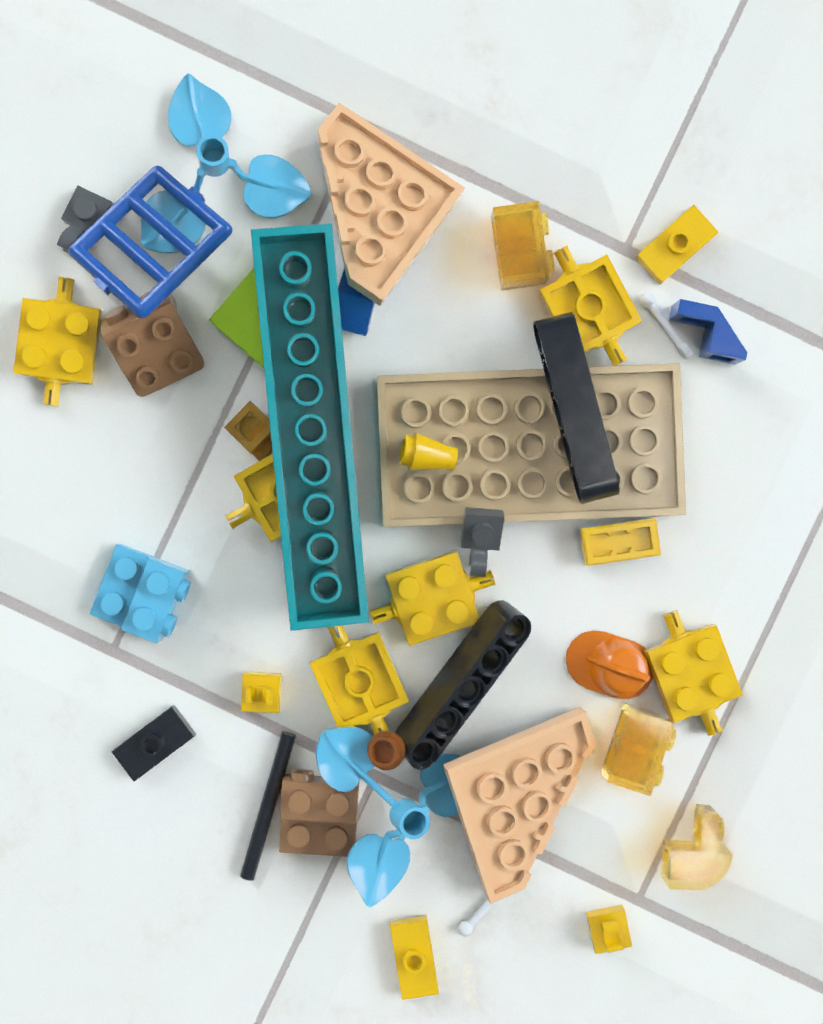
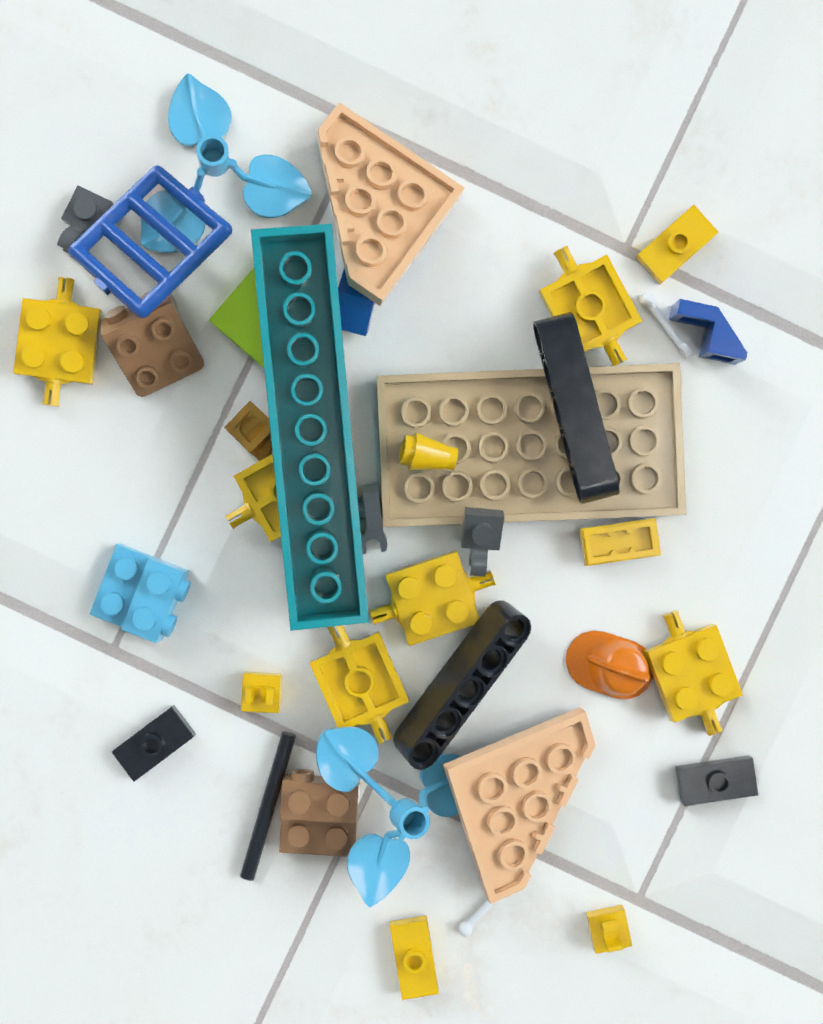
(370, 509): none -> dark grey plate
(386, 750): dark orange plate -> none
(521, 245): clear yellow brick -> none
(638, 749): clear yellow brick -> none
(697, 862): clear yellow brick -> none
(716, 780): none -> plate

